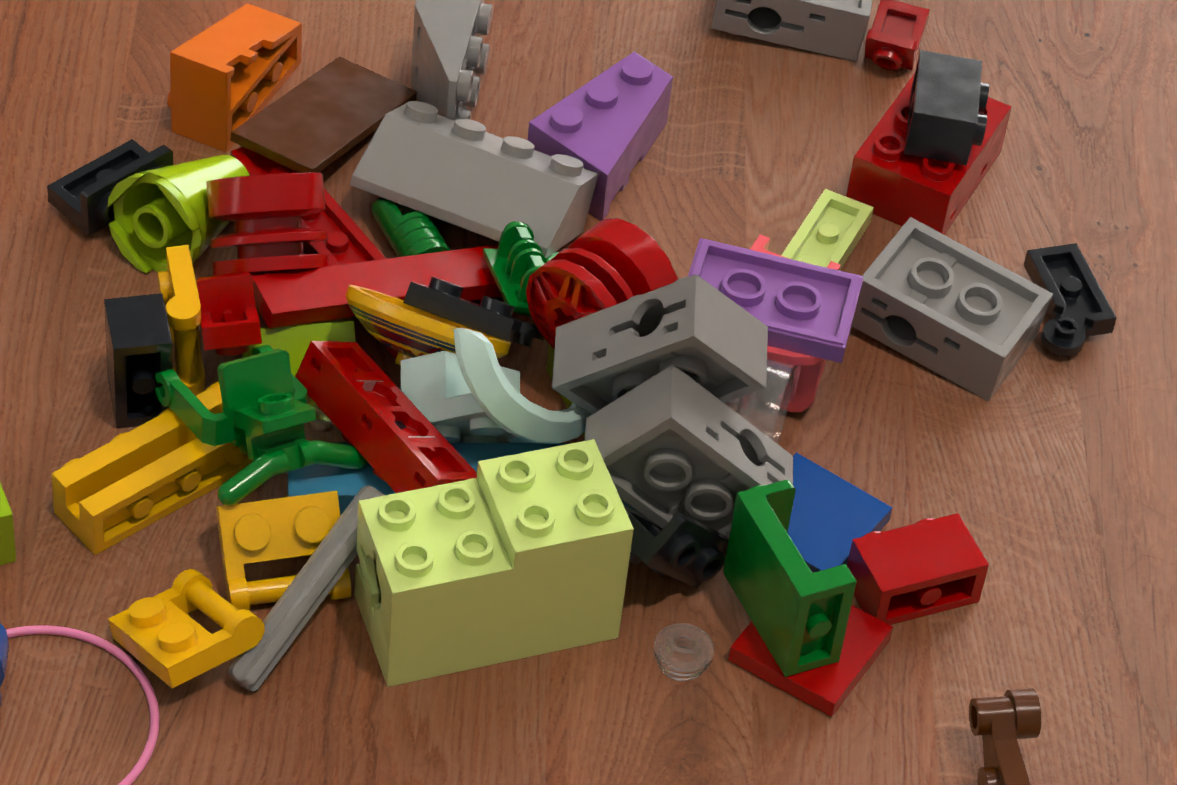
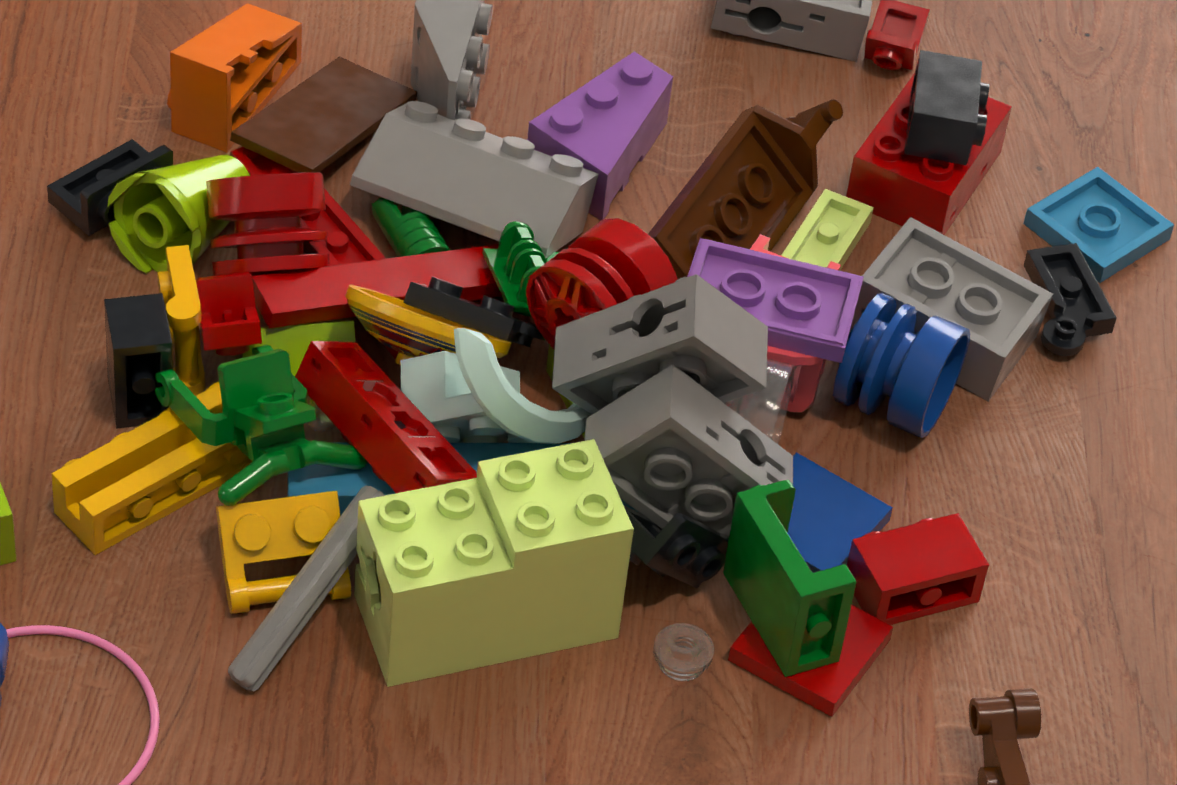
(176, 645): yellow plate -> none
(747, 183): none -> reddish brown hinge
(892, 361): none -> blue wheel
(1103, 220): none -> dark azure tile

